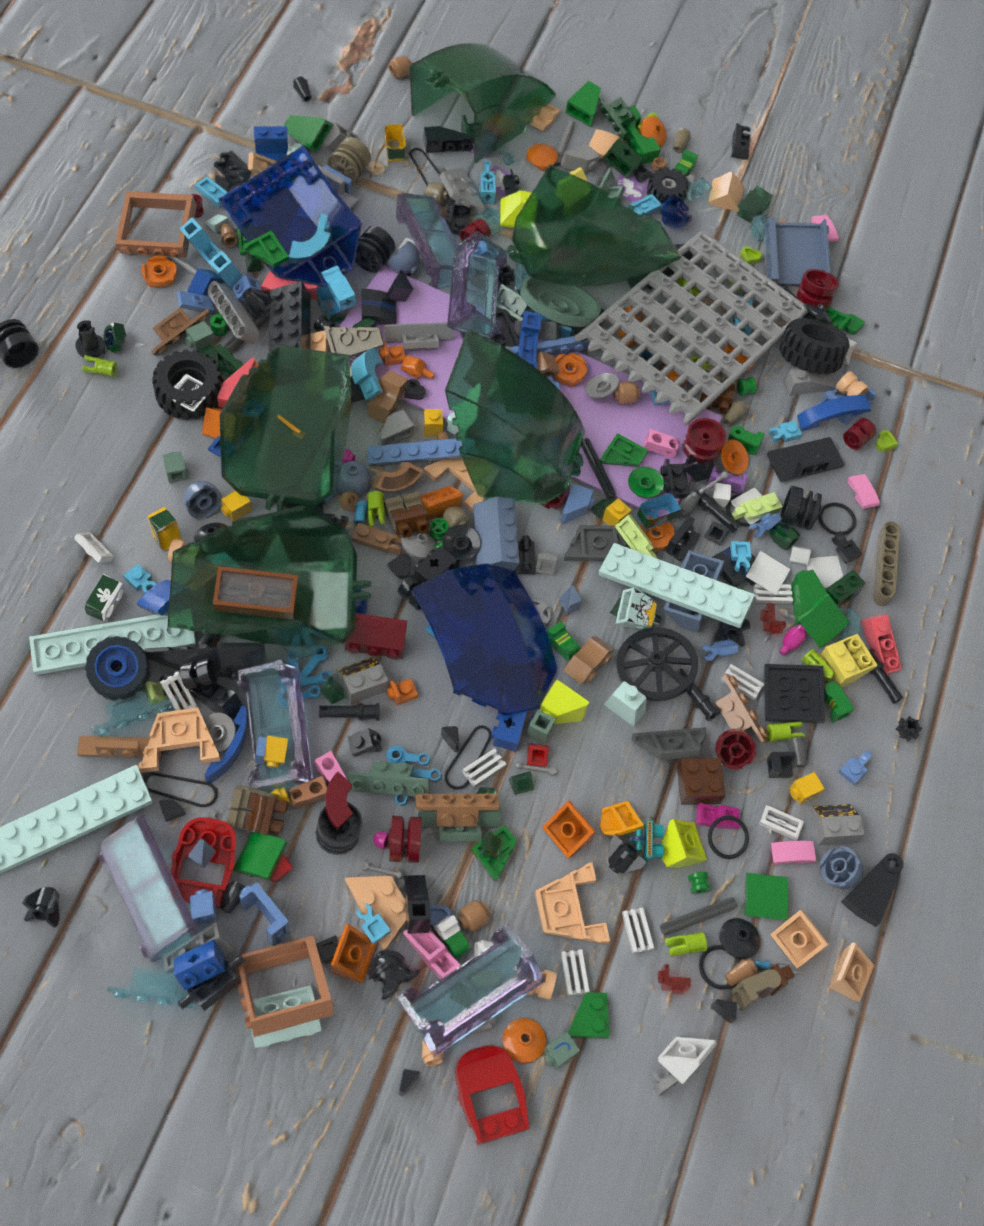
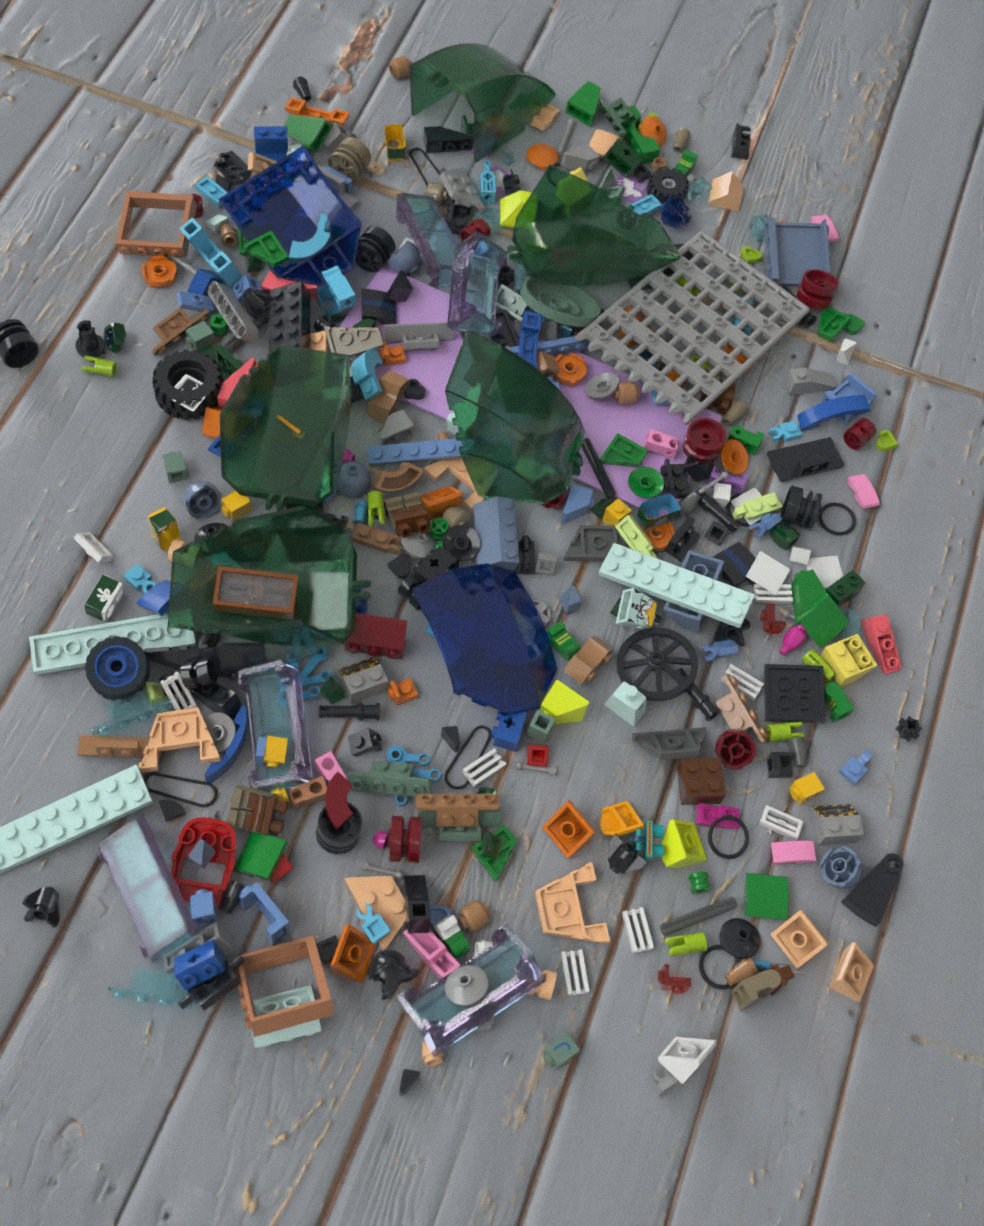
(298, 108): none -> orange slope
(348, 501): medium nougat tile -> none
(416, 367): orange piece -> none
(432, 422): yellow brick -> none
(466, 993): none -> light grey dish
(483, 1070): red slope -> none
(521, 782): clear green slope -> none
(524, 1051): orange dish -> none
(591, 1018): green wing -> none
(725, 1009): black slope -> none
(741, 553): medium azure plate -> none
(746, 386): green wheel -> none
(754, 204): clear green brick -> none
(814, 346): black tyre -> none
(819, 311): black dish -> none
(846, 549): black plate -> none
(849, 385): light nougat wheel -> none
(884, 680): black pin -> none
(886, 563): dark tan beam -> none

